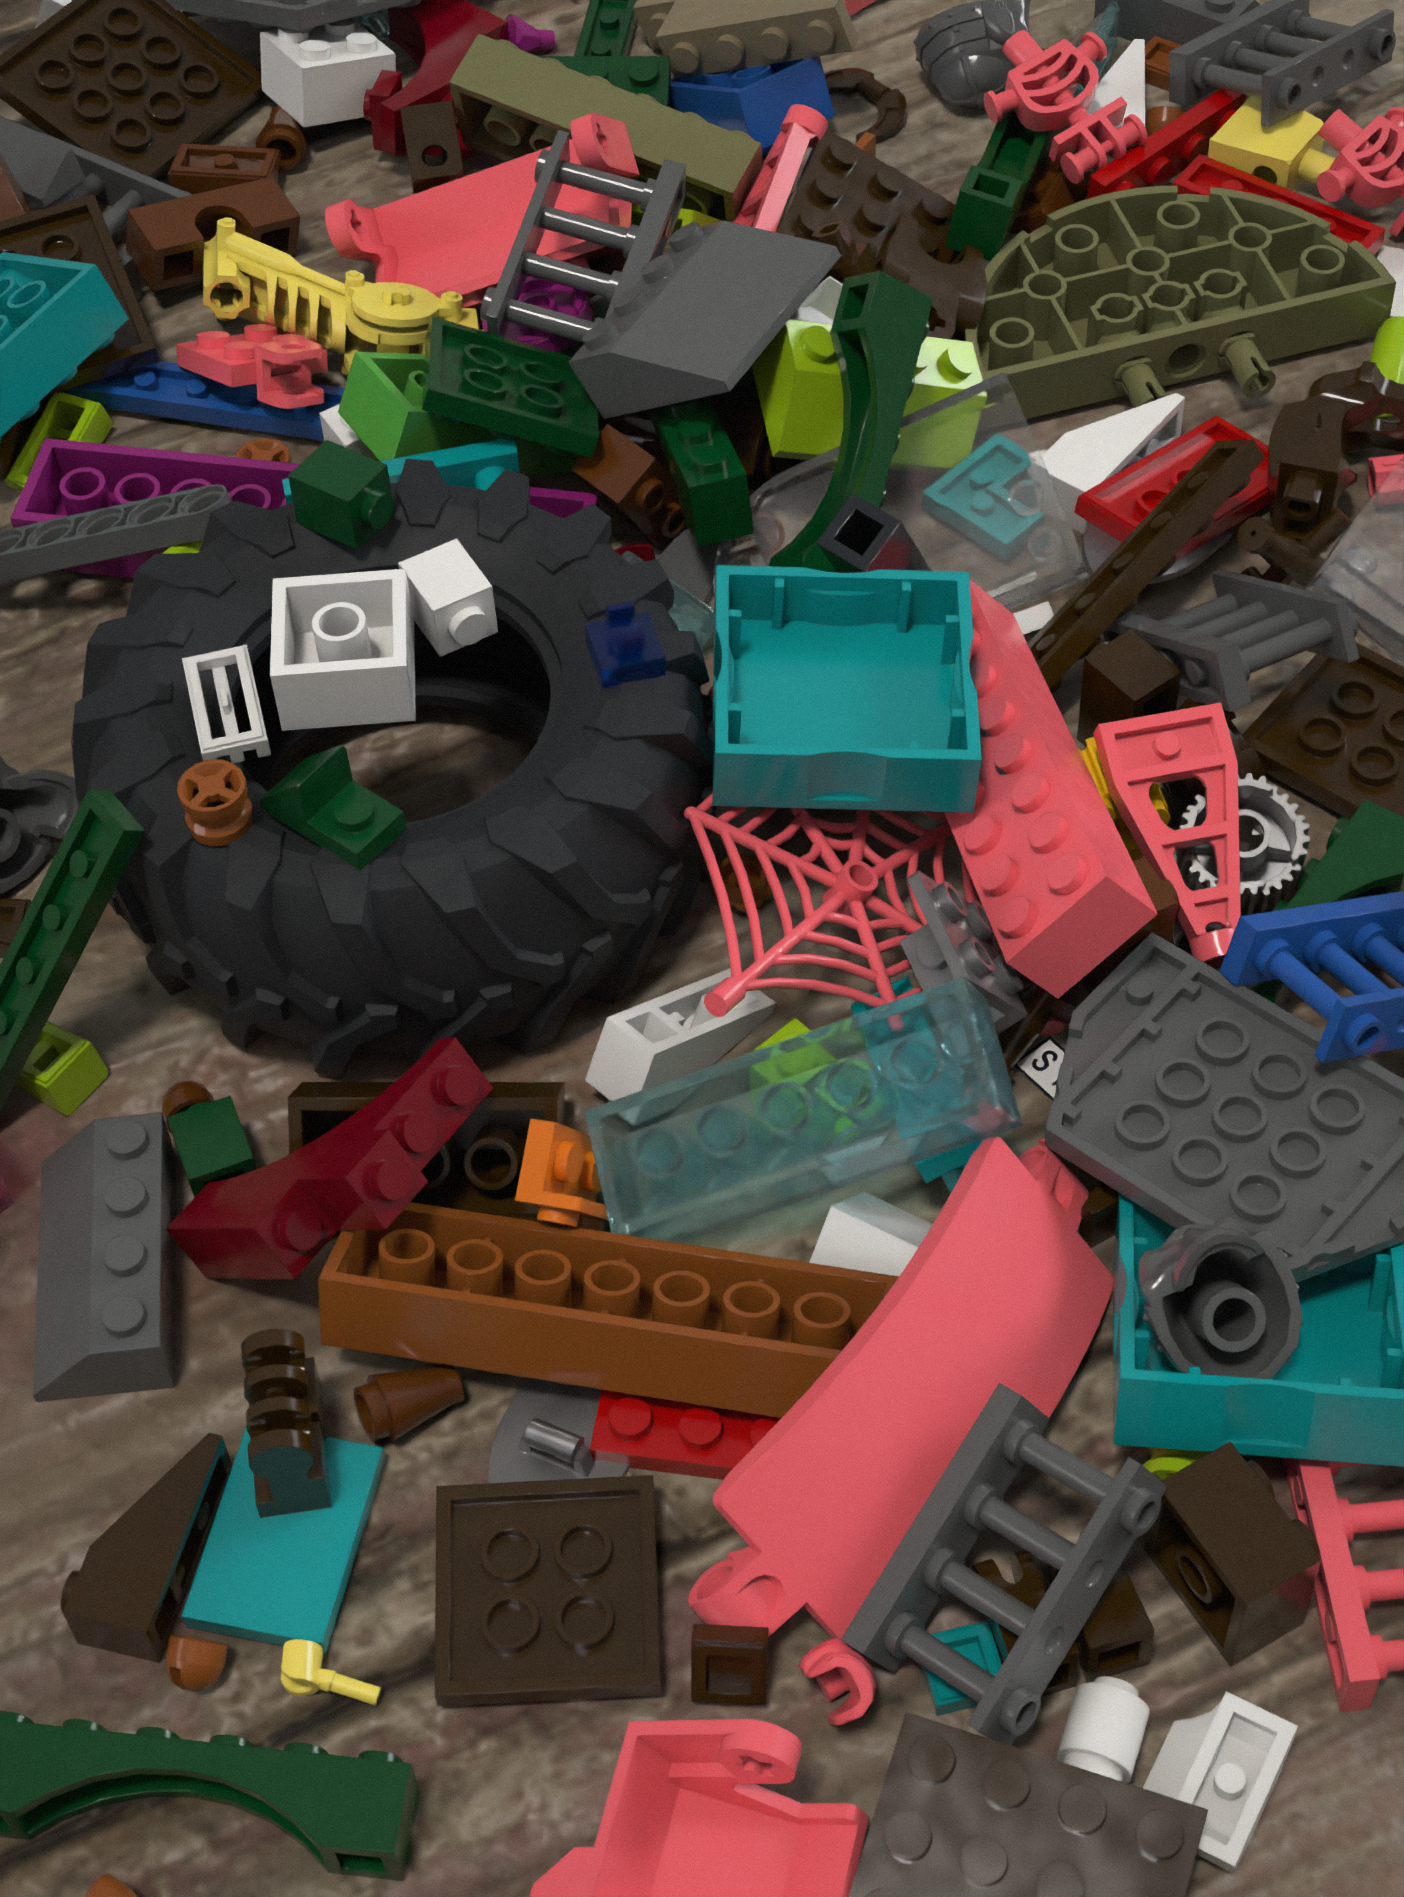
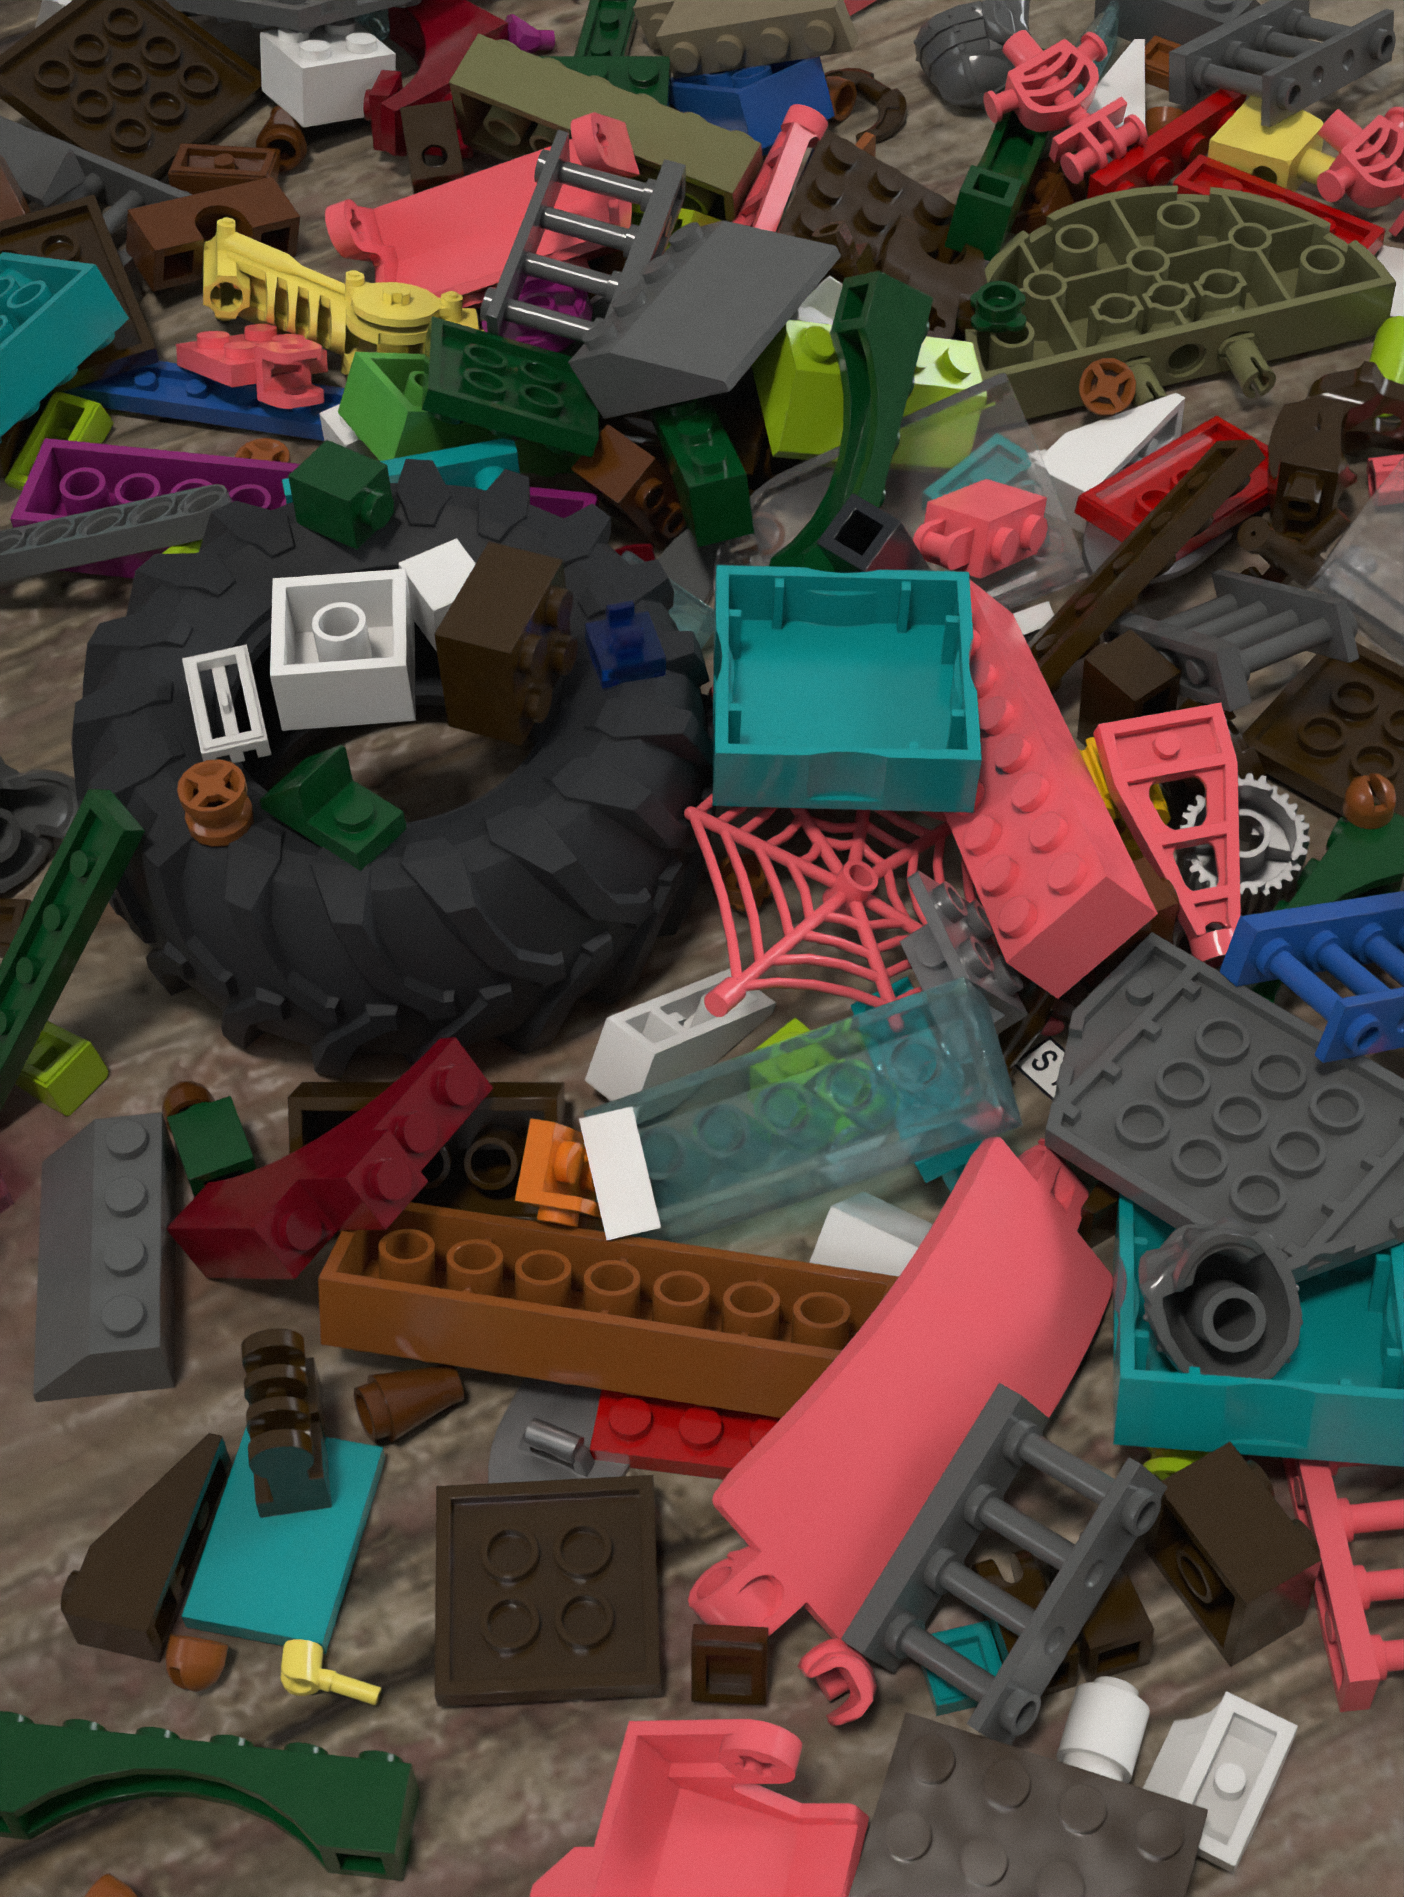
(506, 643): none -> dark brown brick
(619, 1173): none -> white sticker
(842, 96): none -> dark orange hinge
(982, 528): none -> coral brick
(998, 308): none -> dark green plate
(1109, 375): none -> dark orange wheel
(1359, 801): none -> dark orange hinge

